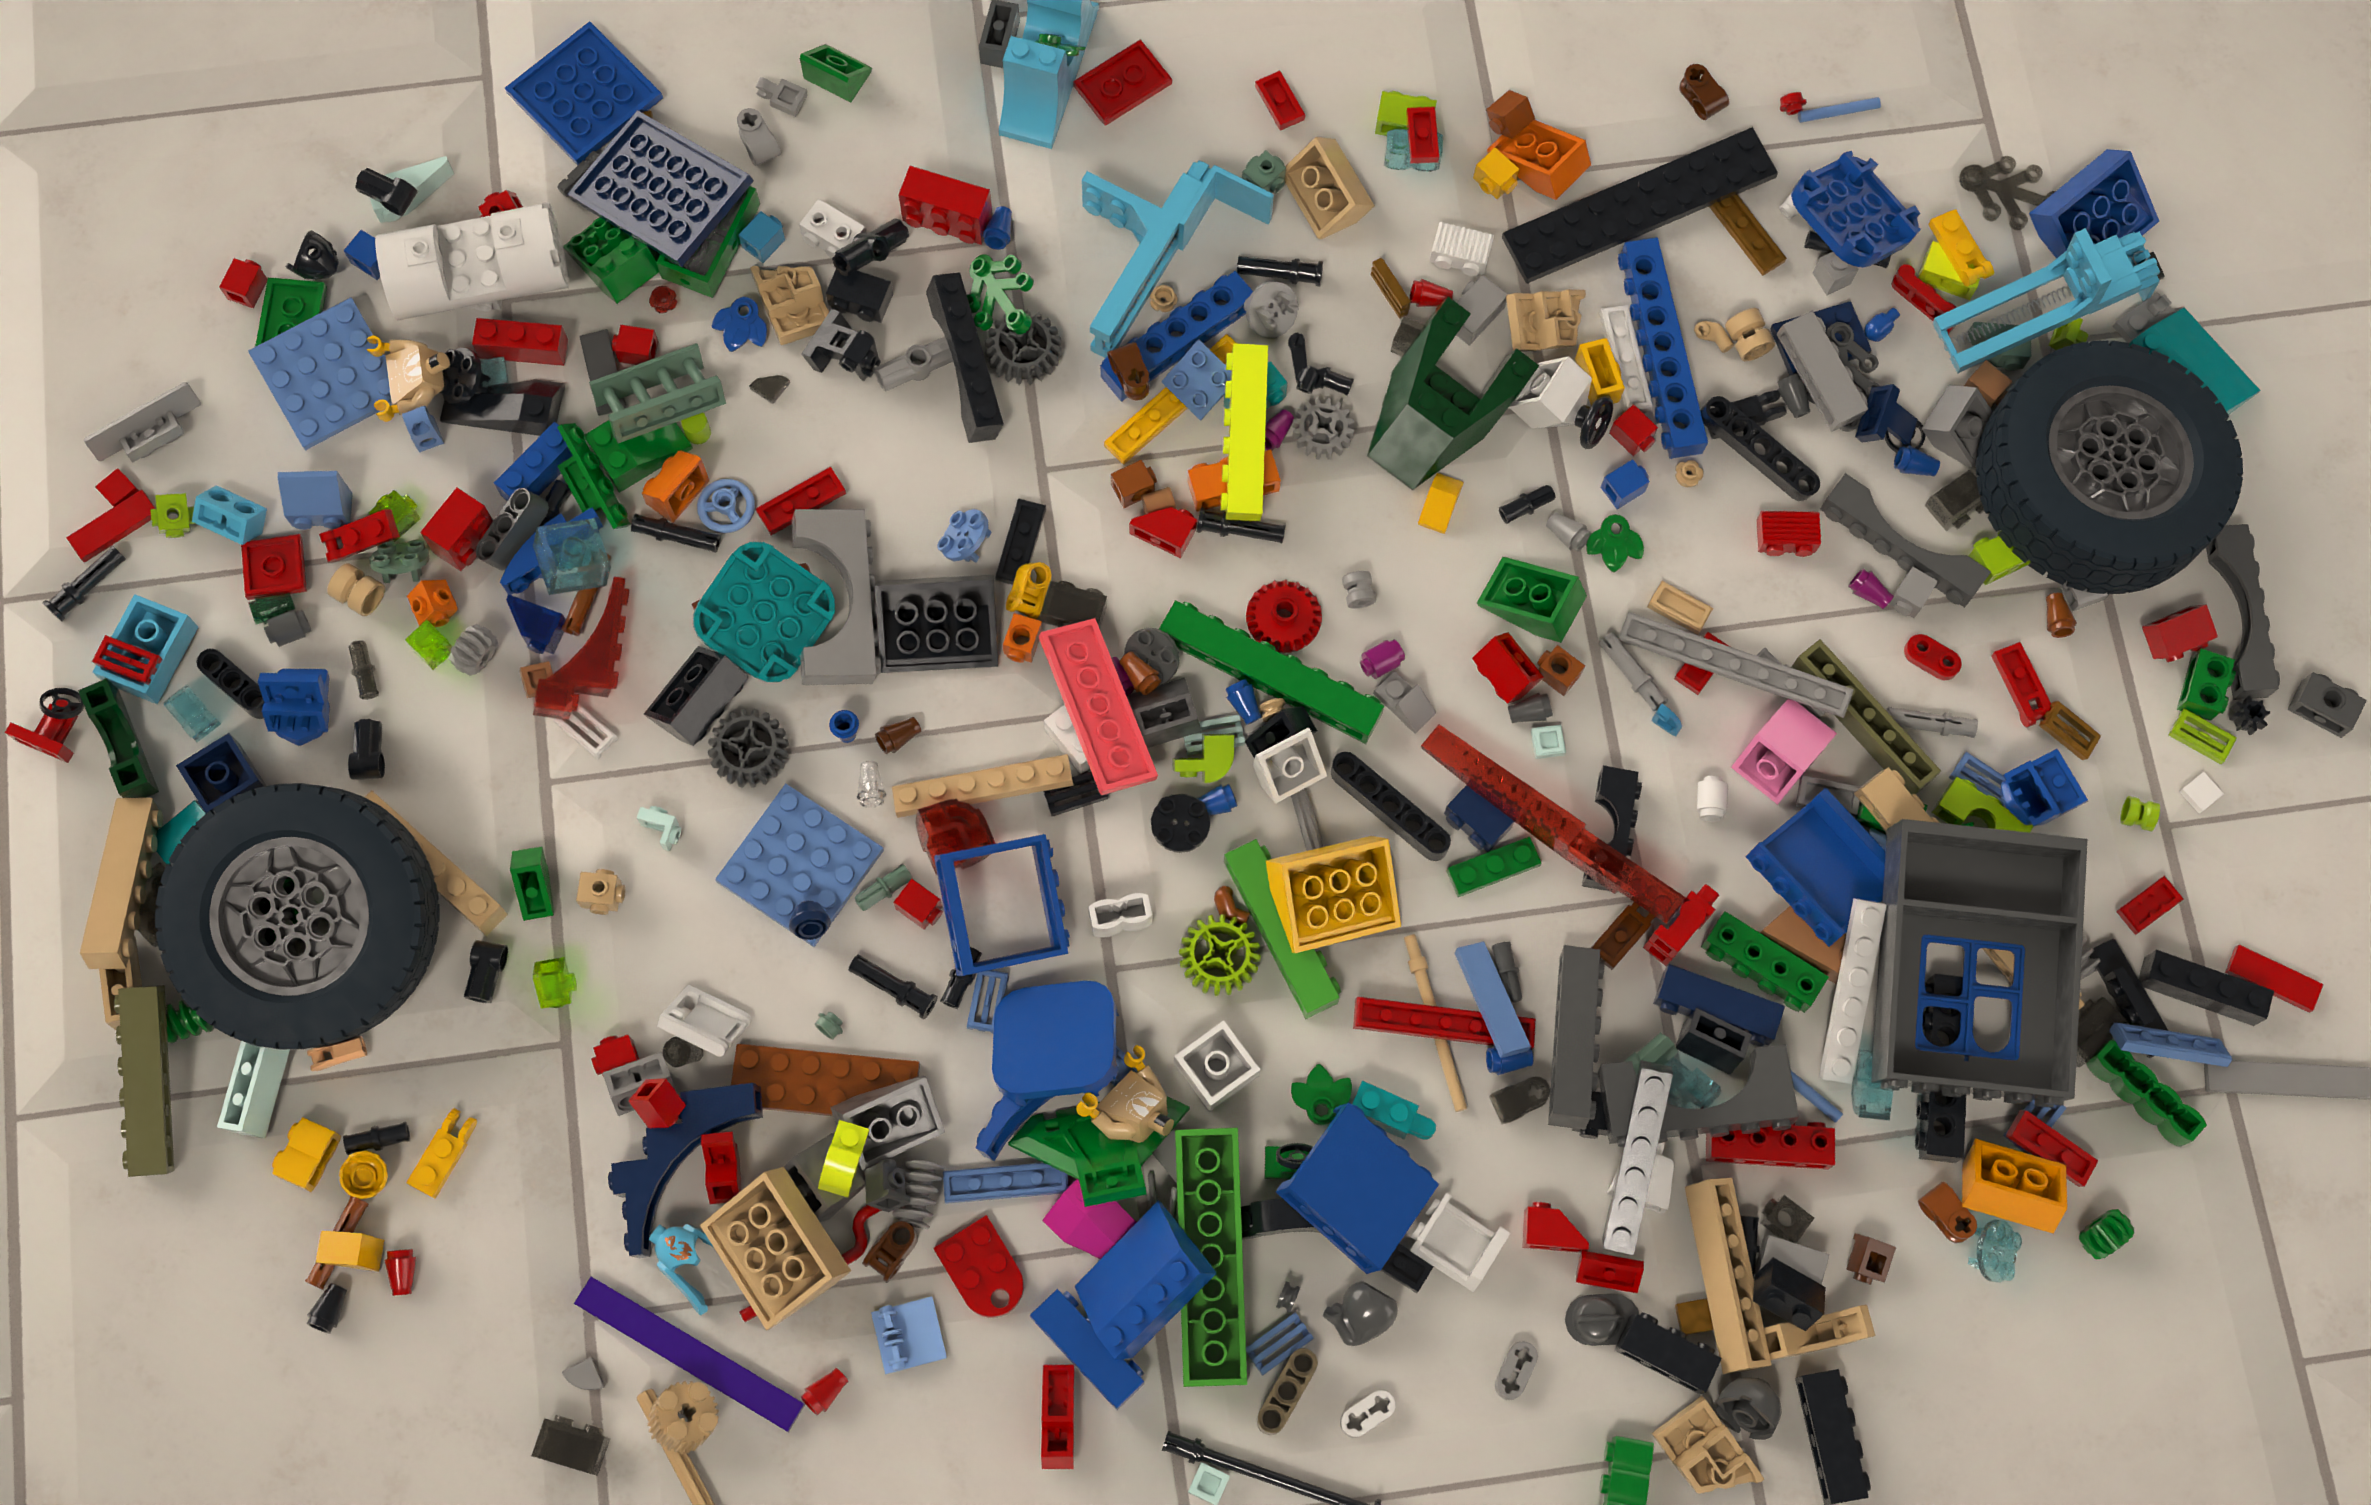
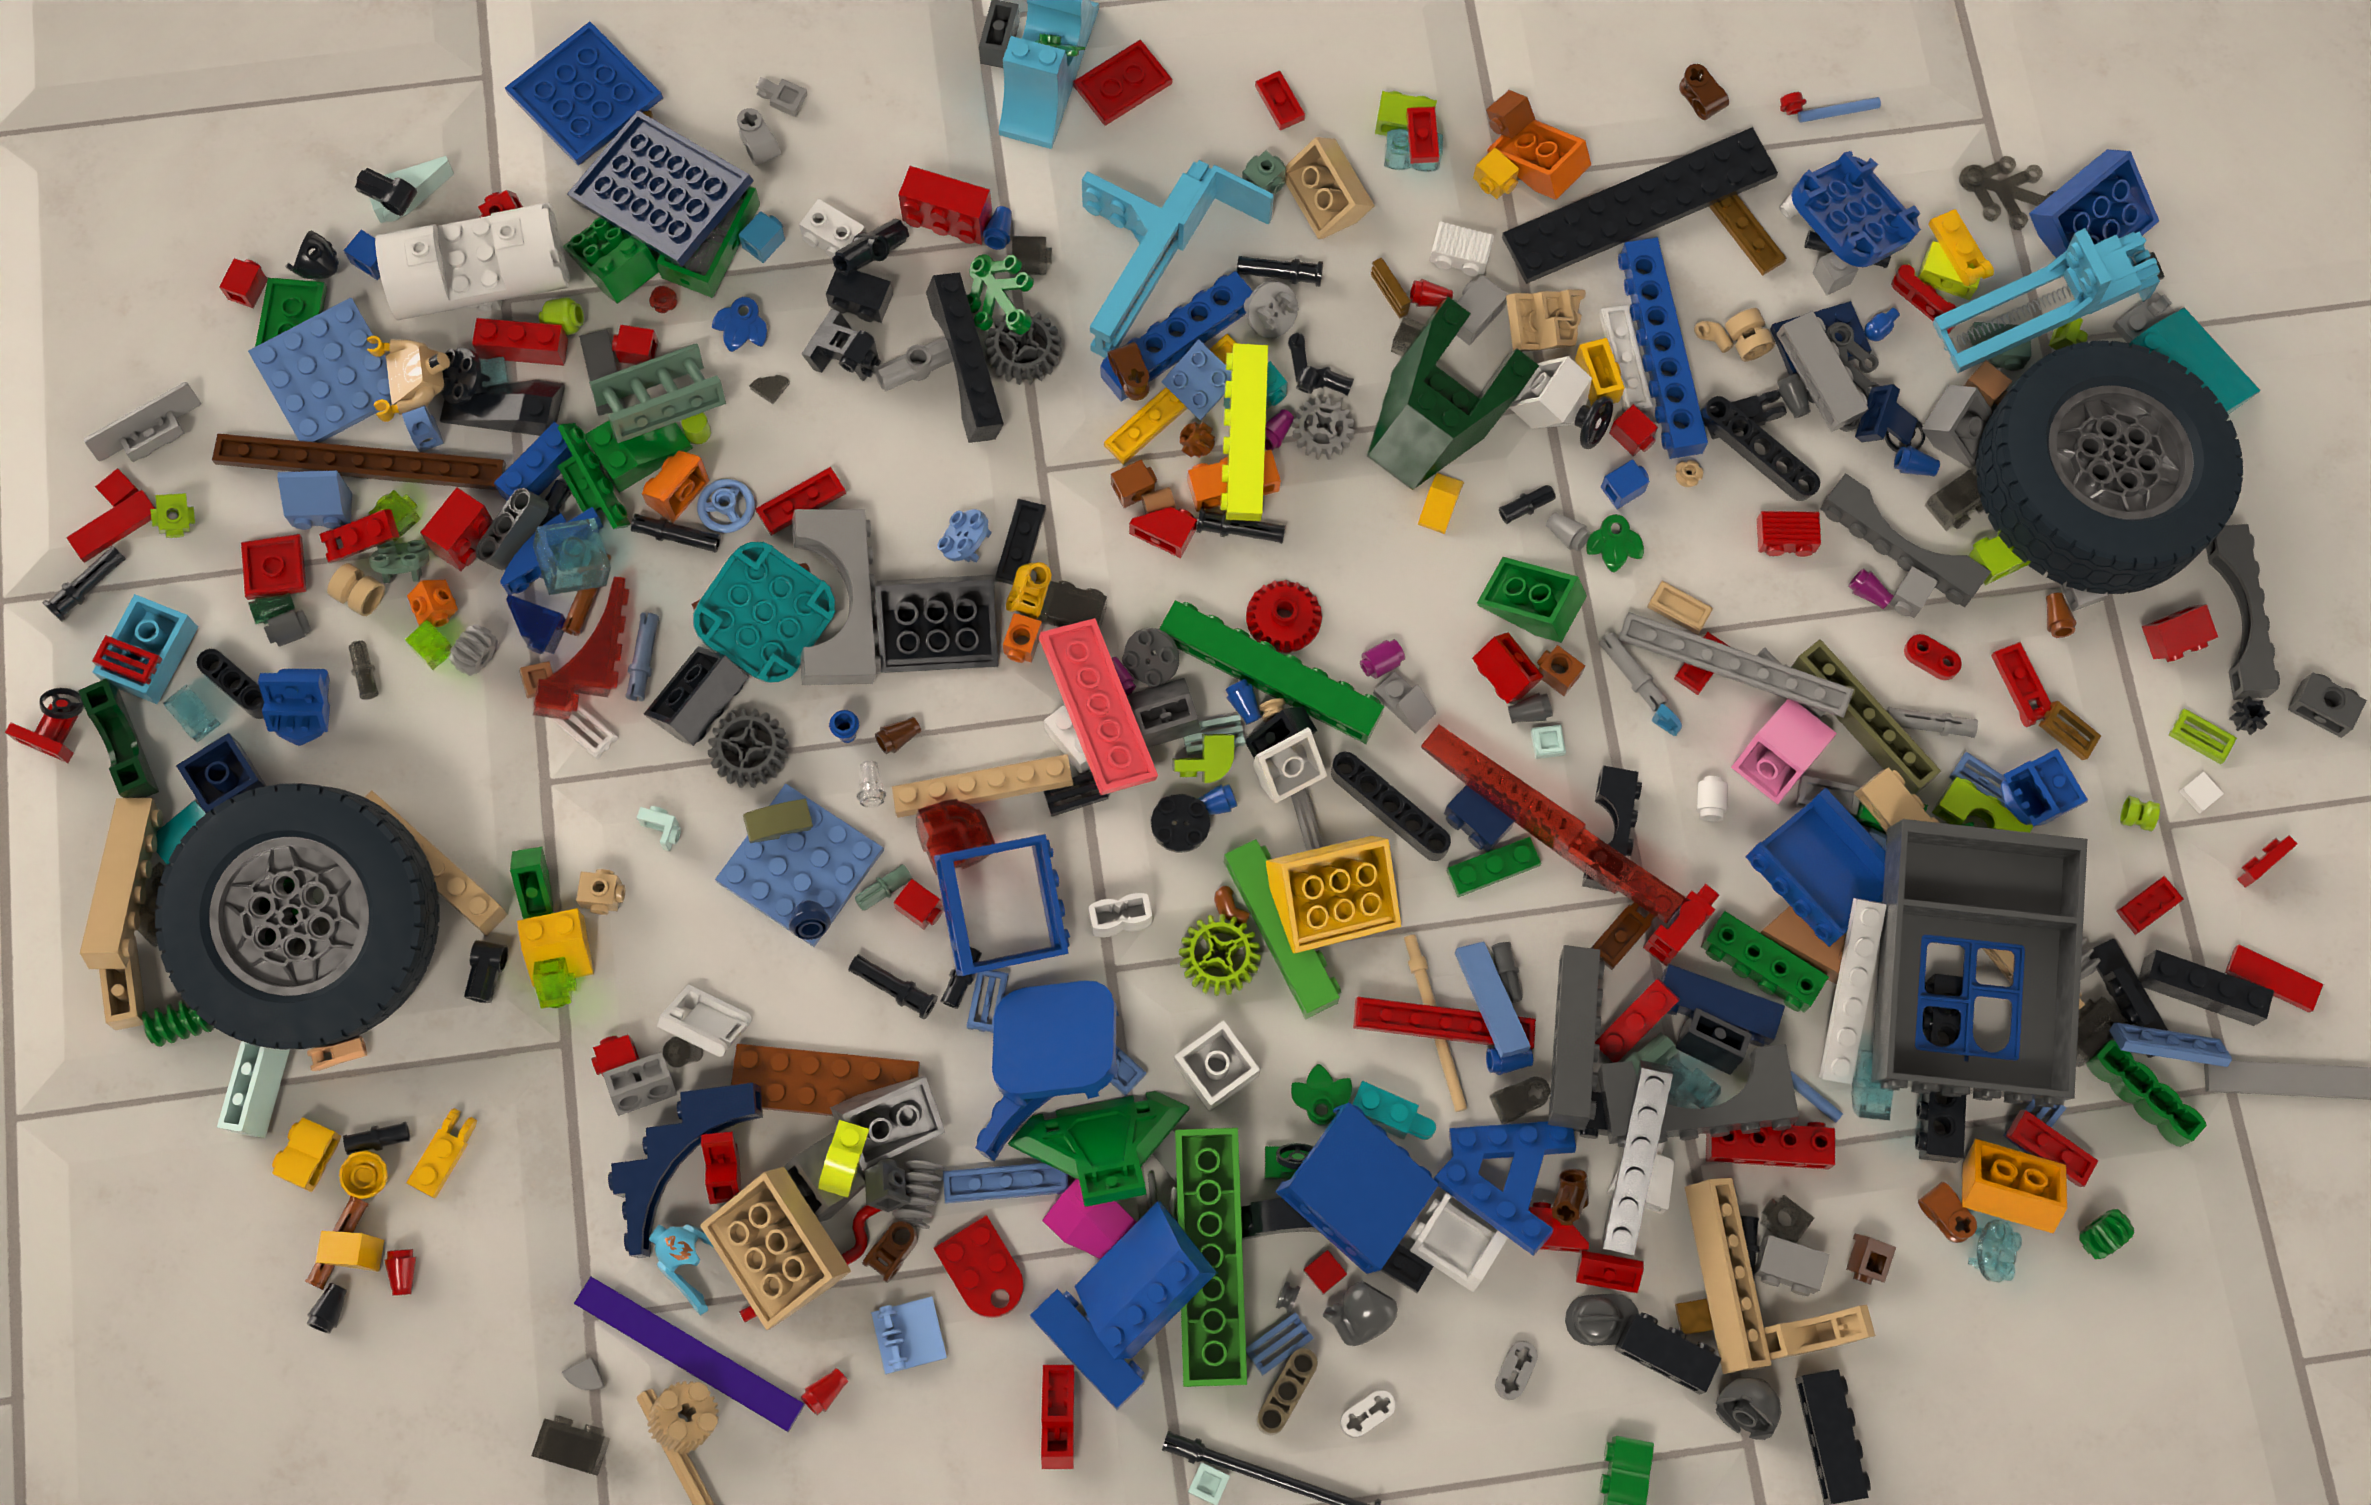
(145, 1080): olive brick -> none
(229, 515): medium azure brick -> none
(358, 461): none -> reddish brown plate
(367, 759): black piece -> none
(556, 937): none -> yellow slope
(562, 312): none -> lime head
(565, 185): dark grey axle -> none
(640, 666): none -> sand blue pin
(657, 1103): red brick -> none
(777, 820): none -> olive slope
(791, 301): tan slope -> none
(829, 1025): sand green plate -> none
(834, 71): green slope -> none
(1032, 253): none -> clear smoke brick
(1132, 1107): tan torso -> none
(1142, 676): dark orange cone -> none
(1166, 292): tan plate -> none
(1197, 439): none -> dark orange gear
(1325, 1272): none -> red tile
(1359, 589): light grey wheel -> none
(1506, 1209): none -> blue plate
(1571, 1196): none -> reddish brown piece
(1637, 1020): none -> red plate
(1705, 1449): tan slope -> none
(1789, 1294): black brick -> none
(2200, 681): green brick -> none
(2257, 867): none -> red plate

